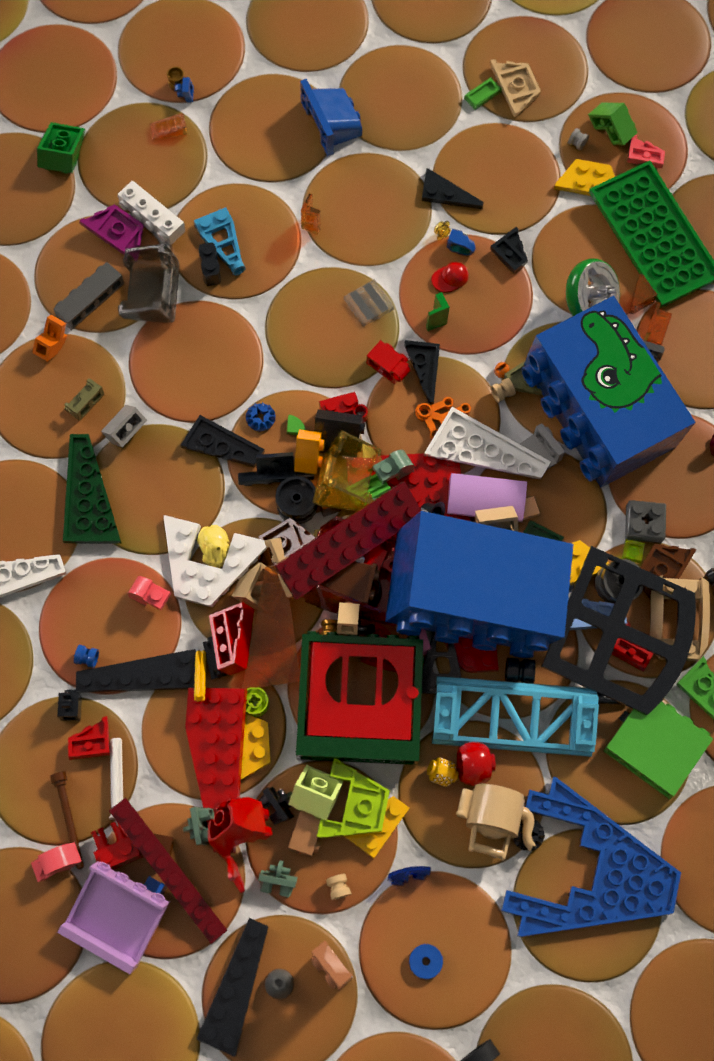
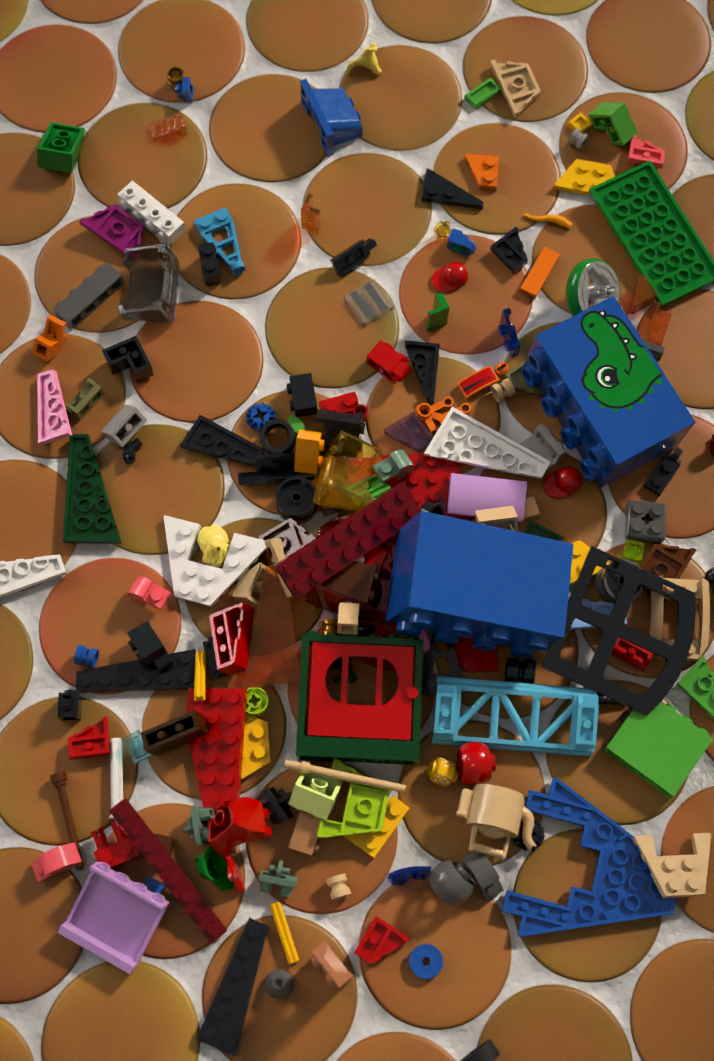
(52, 414): none -> bright pink wing
(128, 355): none -> black brick
(129, 451): none -> black arm
(135, 747): none -> clear light blue brick
(149, 647): none -> black hinge
(174, 733): none -> dark brown brick
(213, 867): none -> green piece
(274, 424): none -> black tyre
(284, 933): none -> yellow axle
(303, 395): none -> black brick
(306, 768): none -> tan bar
(338, 664): none -> dark green piece
(352, 256): none -> black hinge
(367, 60): none -> light yellow piece
(379, 941): none -> red wing
(410, 432): none -> wing
(452, 882): none -> dark grey wheel
(478, 381): none -> slope
(483, 874): none -> dark grey brick
(484, 170): none -> orange wing
(509, 333): none -> clear blue wing
(539, 272): none -> orange tile
(551, 218): none -> light orange animal
(562, 482): none -> red cap
(581, 123): none -> yellow tile
(664, 472): none -> black hinge
(678, 874): none -> tan wing

